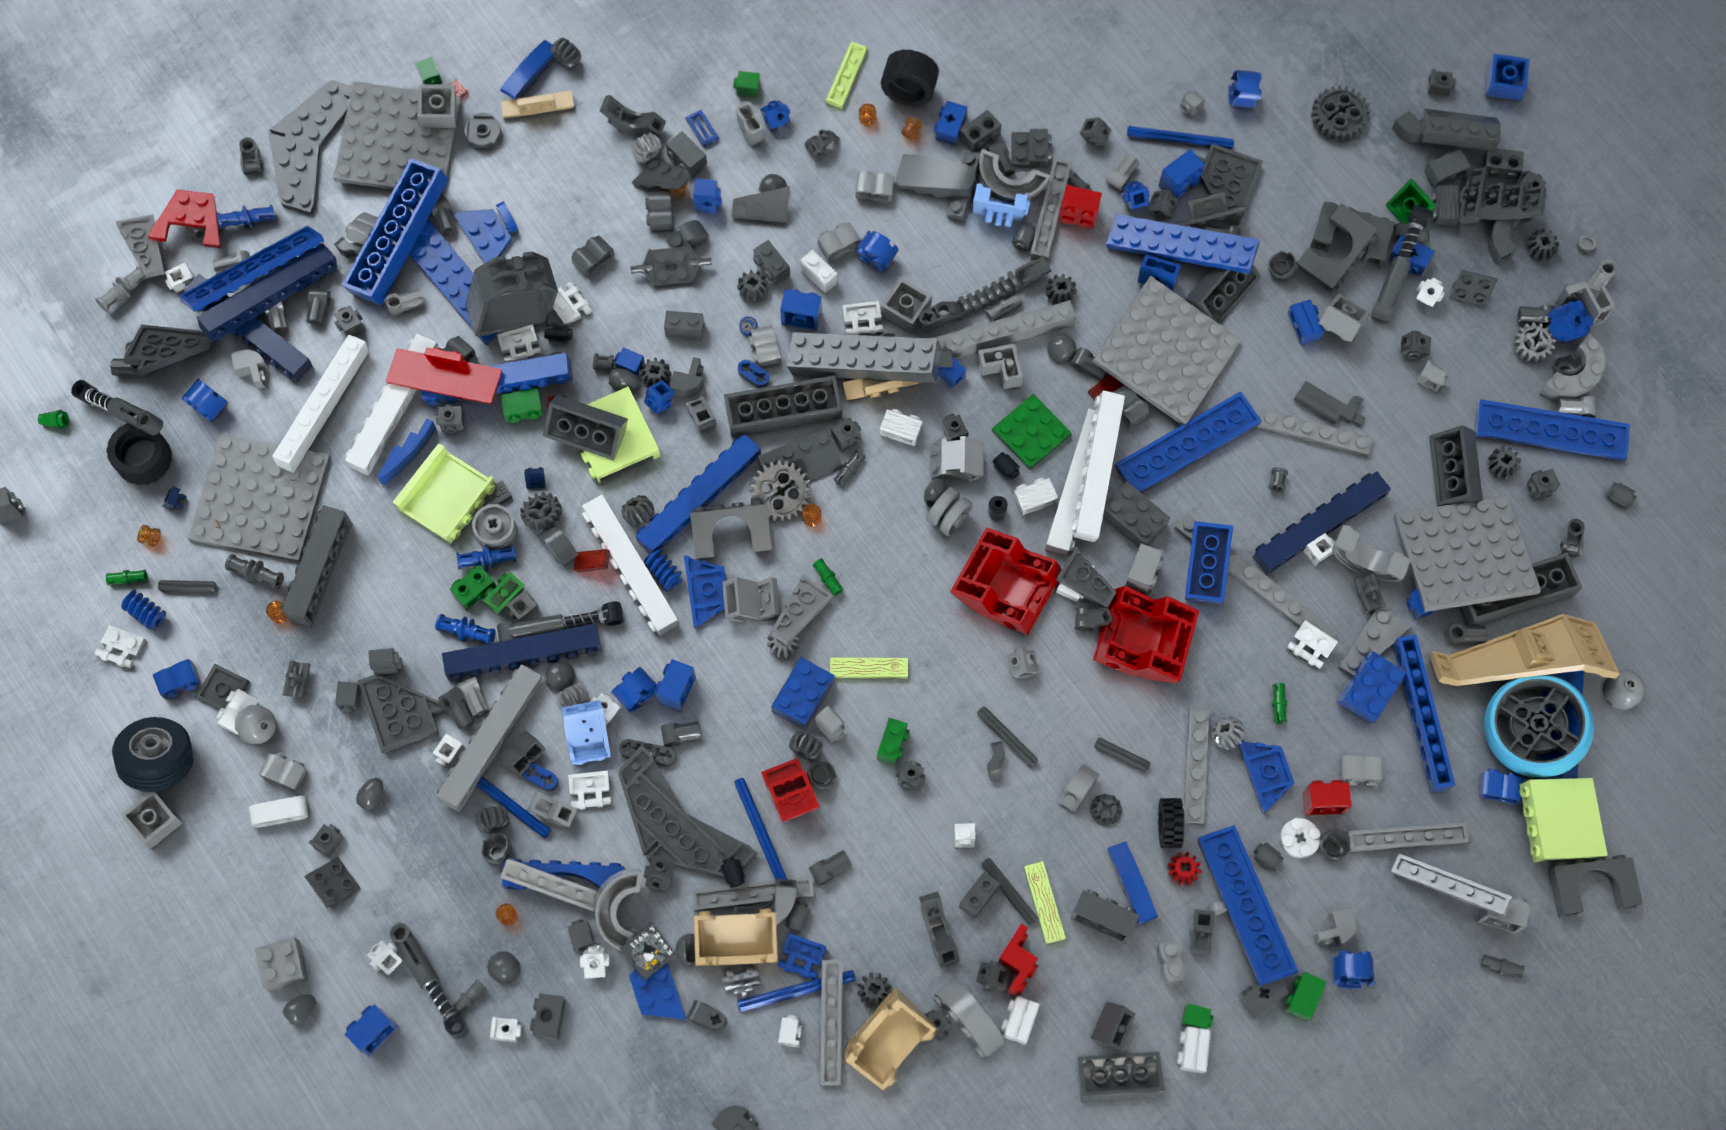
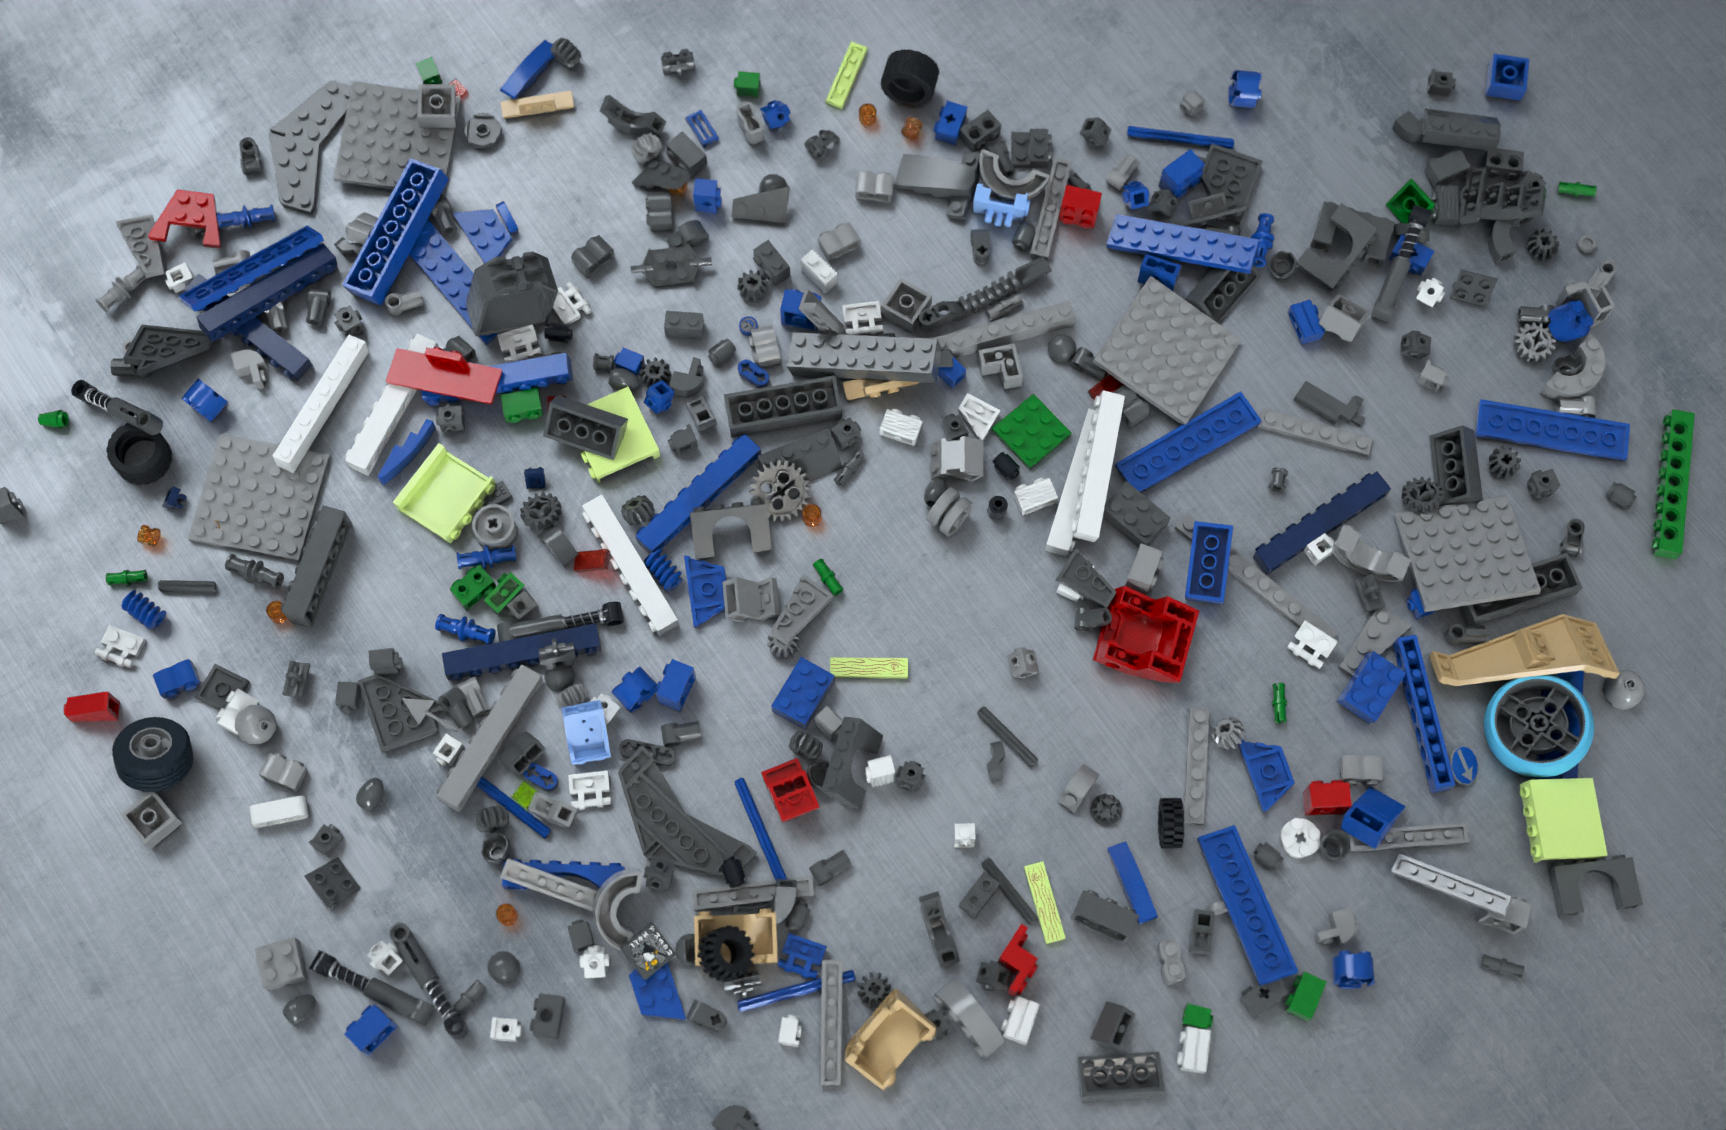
(92, 707): none -> red slope
(374, 989): none -> piece
(420, 708): none -> light grey piece
(524, 794): none -> clear neon green tile
(557, 653): none -> dark grey hips
(677, 62): none -> dark grey hips
(683, 440): none -> dark grey brick
(721, 351): none -> dark grey brick
(739, 948): none -> black tyre
(820, 315): none -> light grey panel
(838, 781): none -> dark grey arch
(876, 250): blue brick -> none
(880, 771): none -> white brick
(892, 741): green brick -> none
(978, 415): none -> white wing
(980, 246): none -> dark grey piece
(1006, 581): red slope -> none
(1060, 289): dark grey gear -> none
(1122, 754): dark grey axle -> none
(1178, 863): red gear -> none
(1265, 237): none -> blue piece
(1332, 101): dark grey gear -> none
(1371, 817): none -> blue slope
(1422, 495): none -> dark grey gear
(1464, 765): none -> blue piece
(1500, 786): blue brick -> none
(1576, 189): none -> green pin
(1684, 423): none -> green brick

